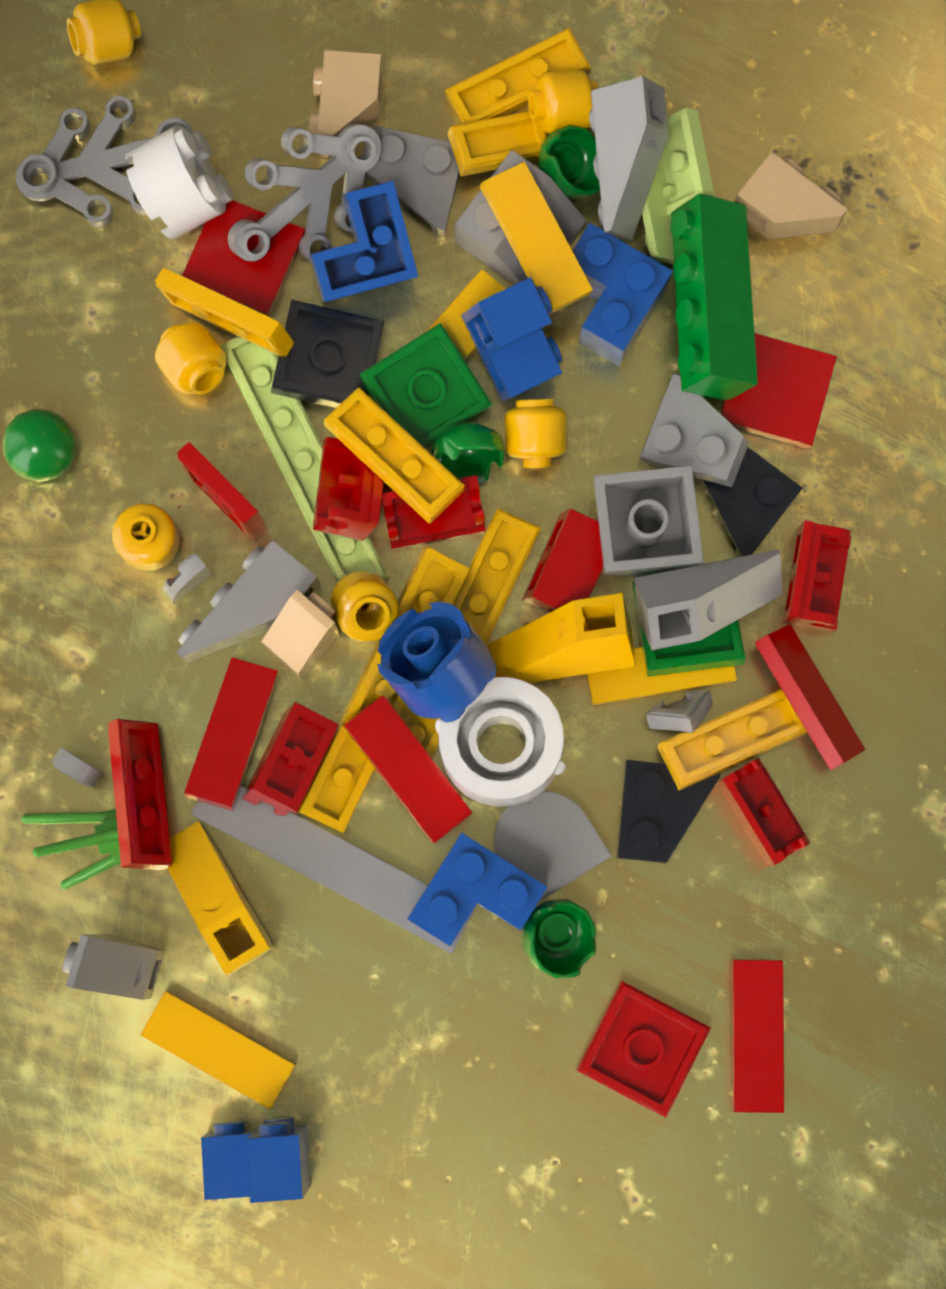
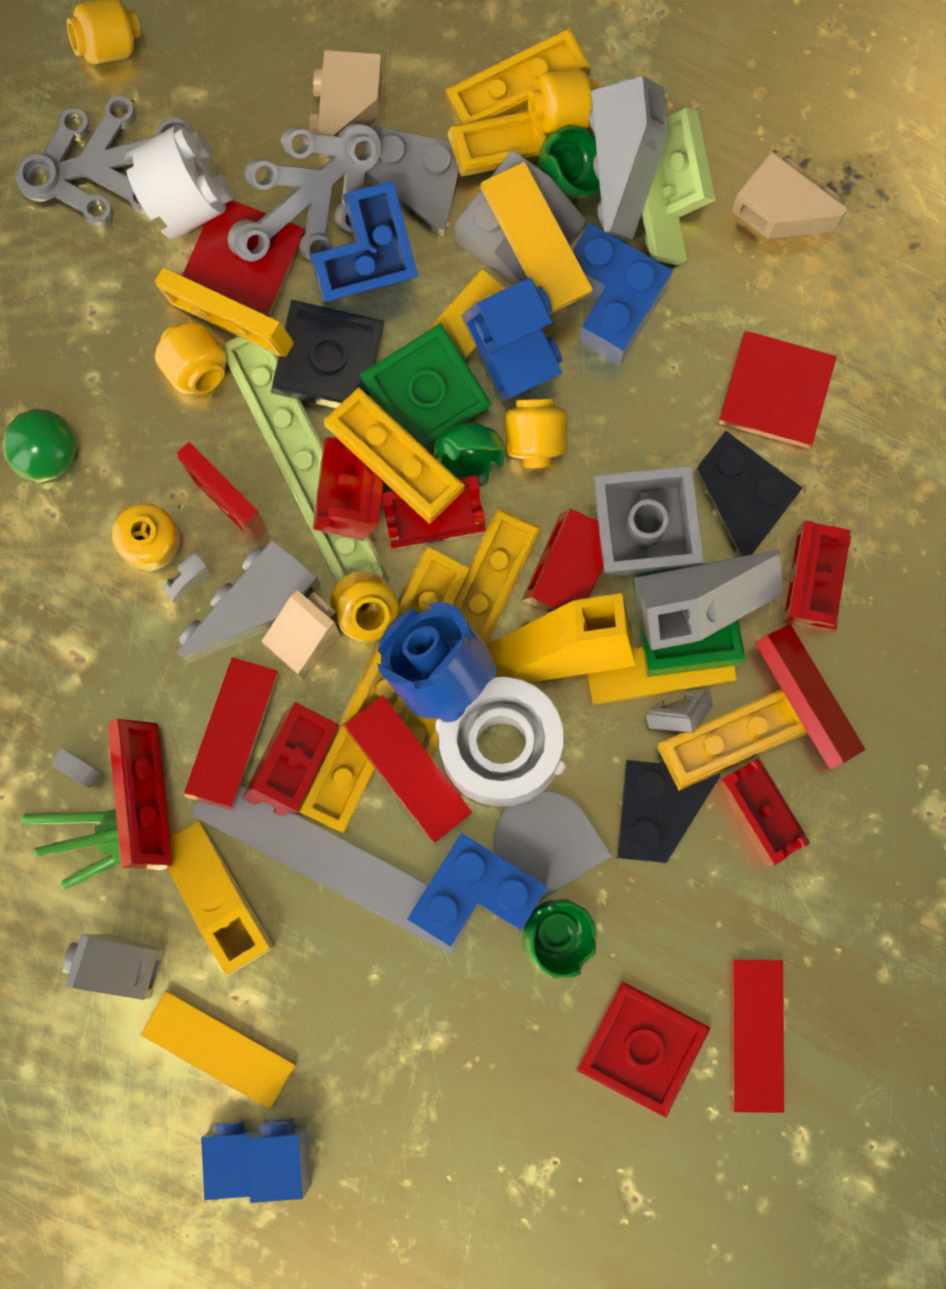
(694, 435): light grey wing -> none
(713, 297): green brick -> none

